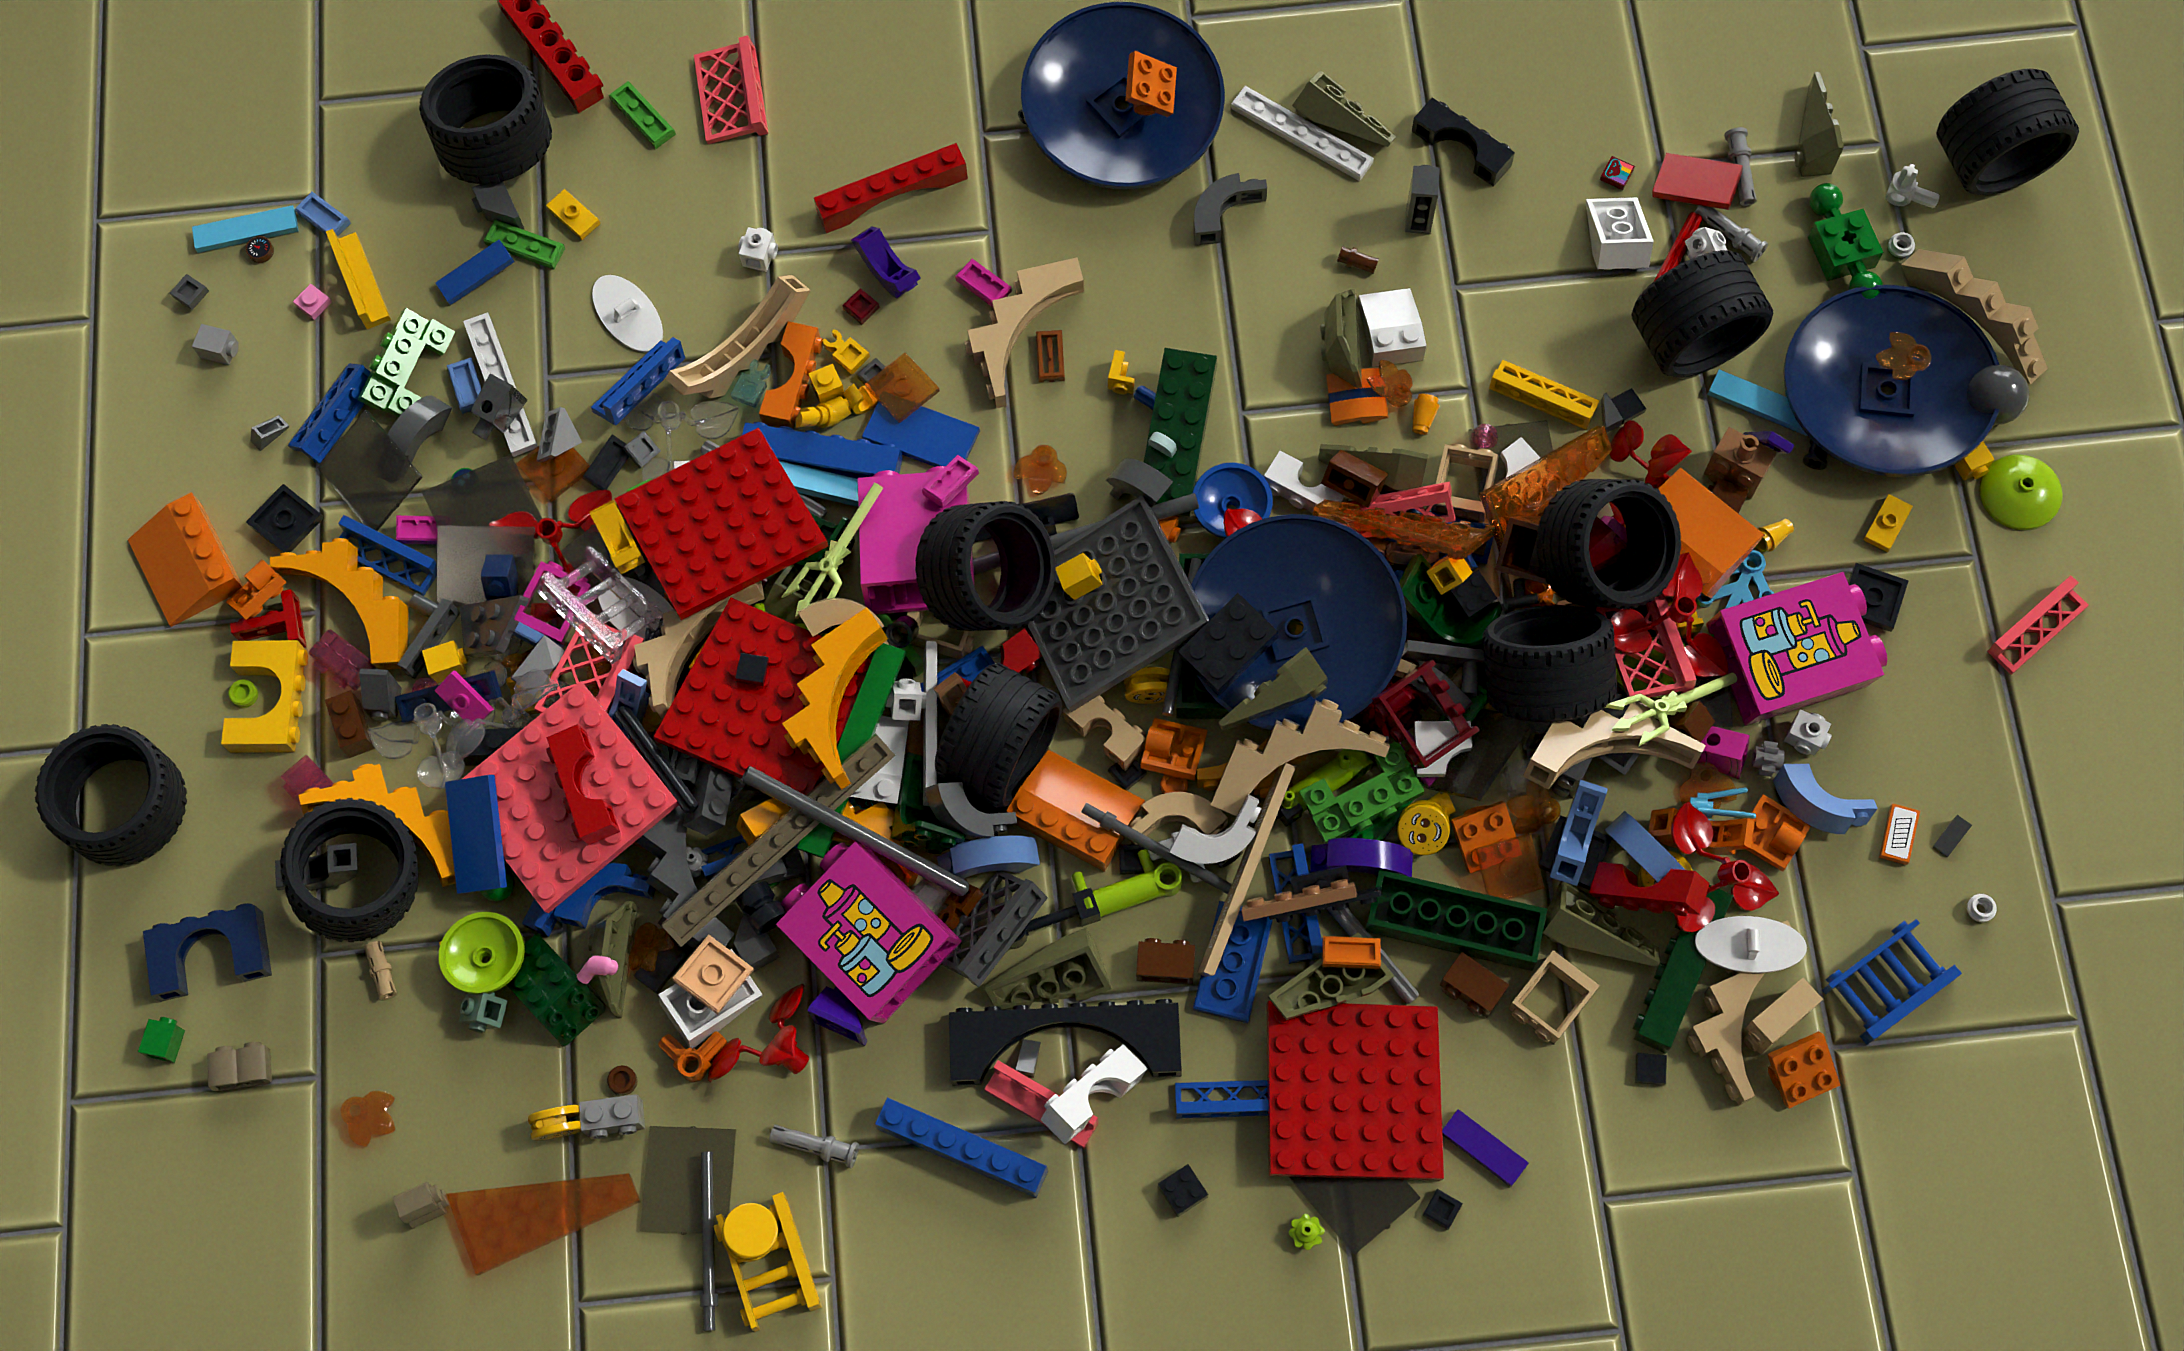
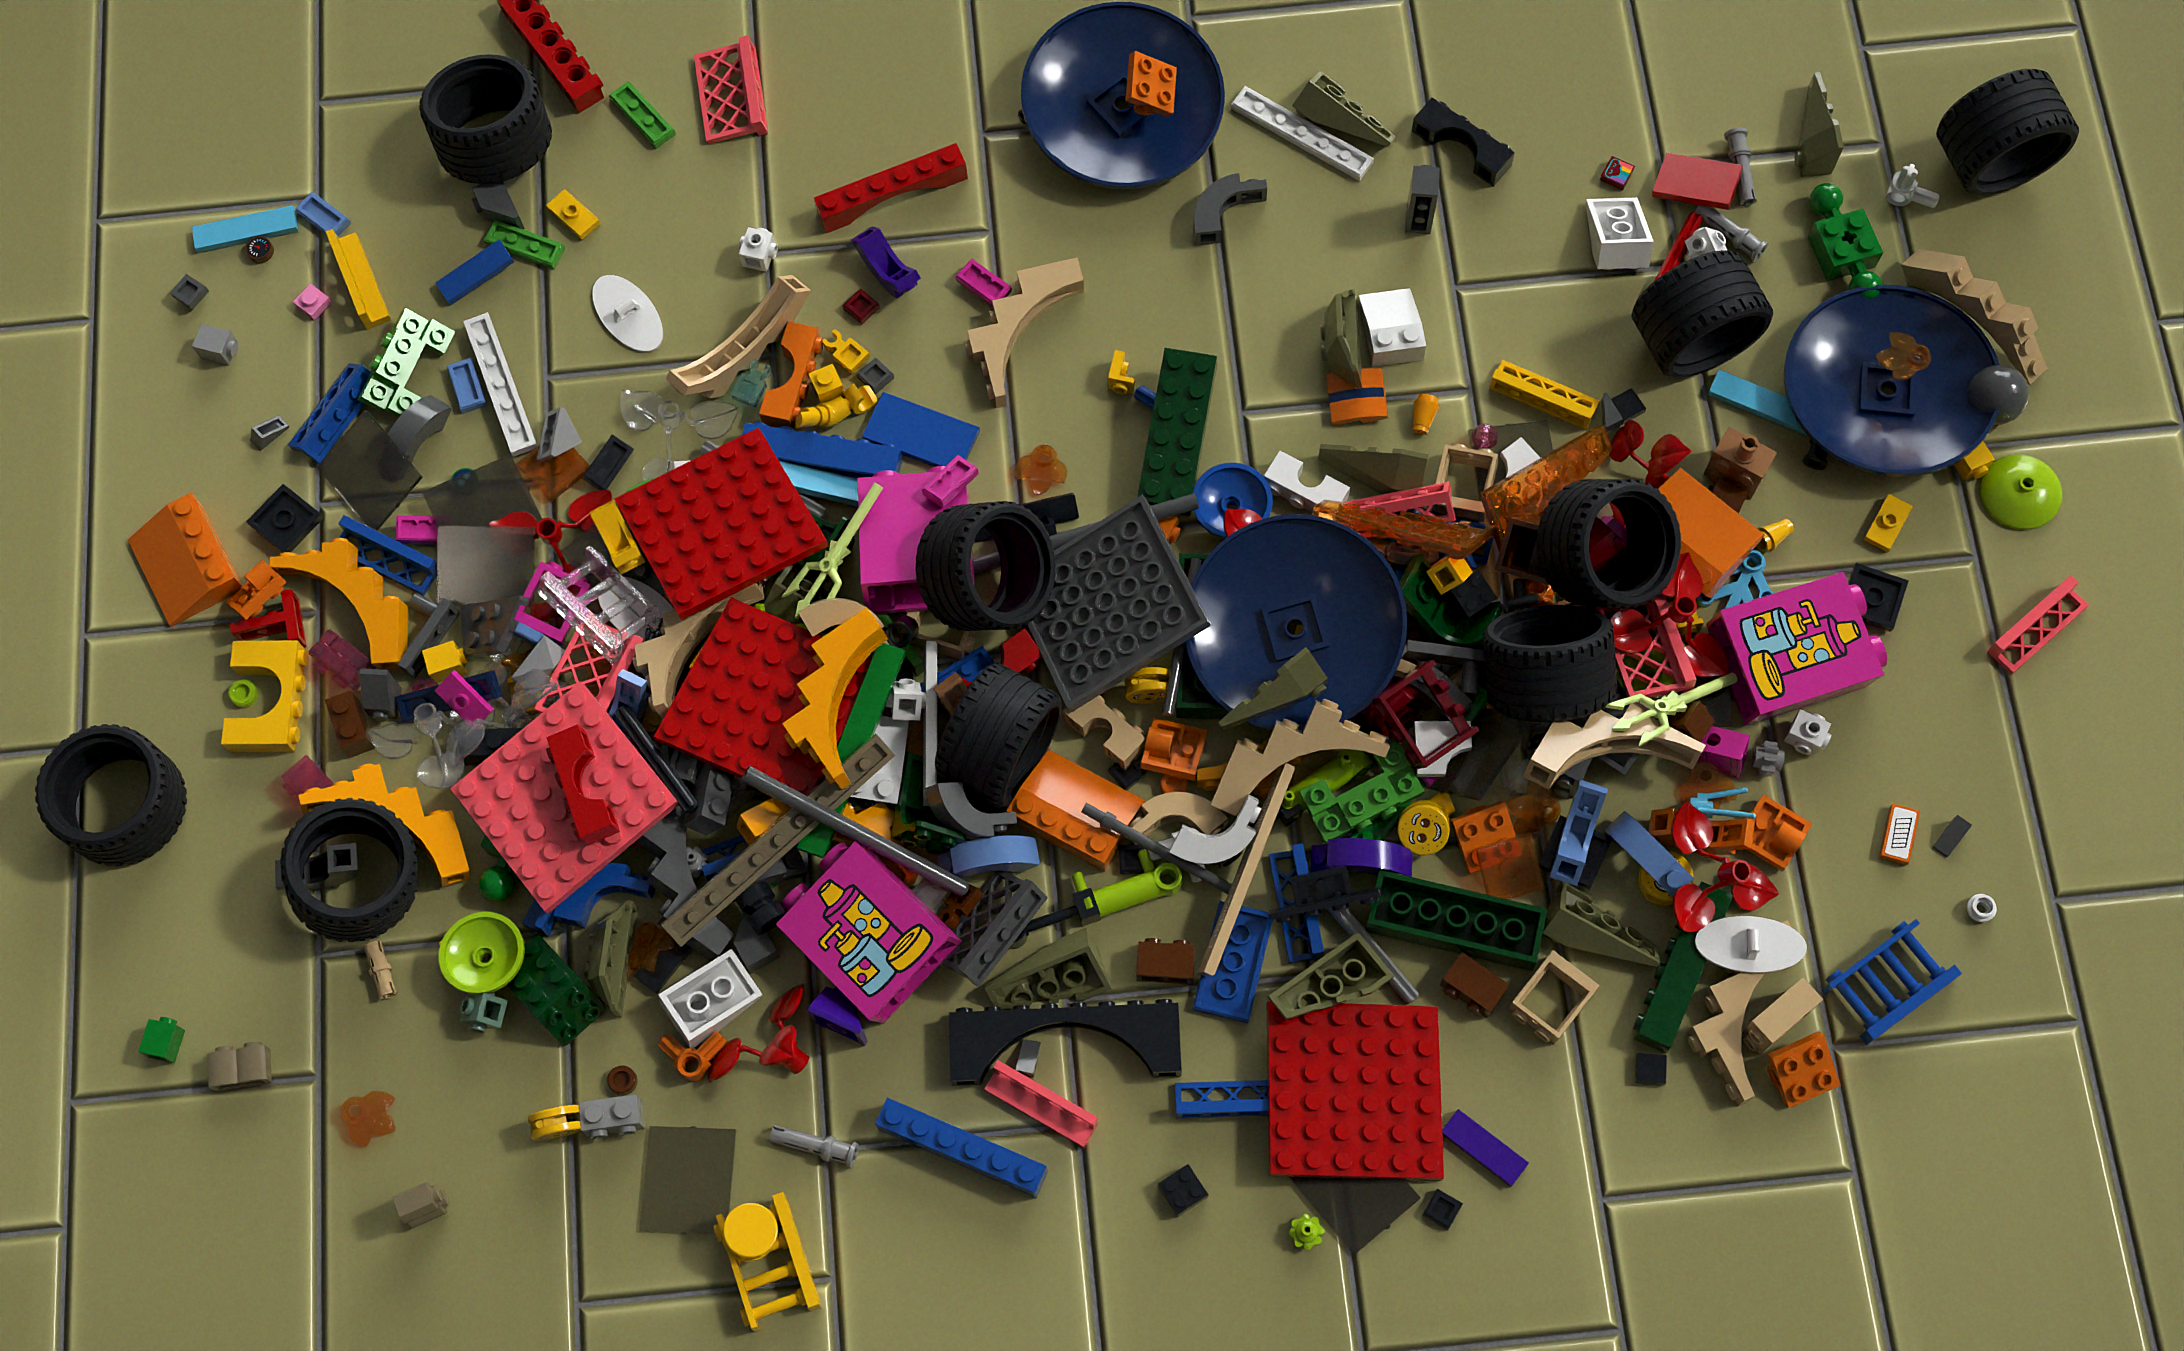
(169, 944): dark blue arch -> none
(475, 834): blue tile -> none
(496, 406): dark grey torso -> none
(499, 576): dark blue slope -> none
(522, 1218): clear orange wing -> none
(597, 966): bright pink arm -> none
(639, 381): blue fence -> none
(641, 449): dark grey tile -> none
(708, 1299): dark grey bar -> none
(713, 974): light nougat tile -> none
(752, 669): black tile -> none
(902, 387): clear orange tile -> none
(1051, 375): dark orange tile -> none
(1079, 576): yellow brick -> none
(1114, 1075): white arch -> none
(1138, 479): dark grey arch -> none
(1163, 444): light aqua tile -> none
(1228, 644): black brick -> none
(1287, 902): medium nougat plate -> none
(1351, 952): orange tile -> none
(1354, 478): reddish brown brick -> none
(1356, 259): reddish brown pin -> none
(1392, 384): clear orange plate -> none
(1677, 892): red arch -> none
(1773, 441): dark purple tile -> none
(1817, 807): medium blue arch -> none
(1903, 239): white plate -> none

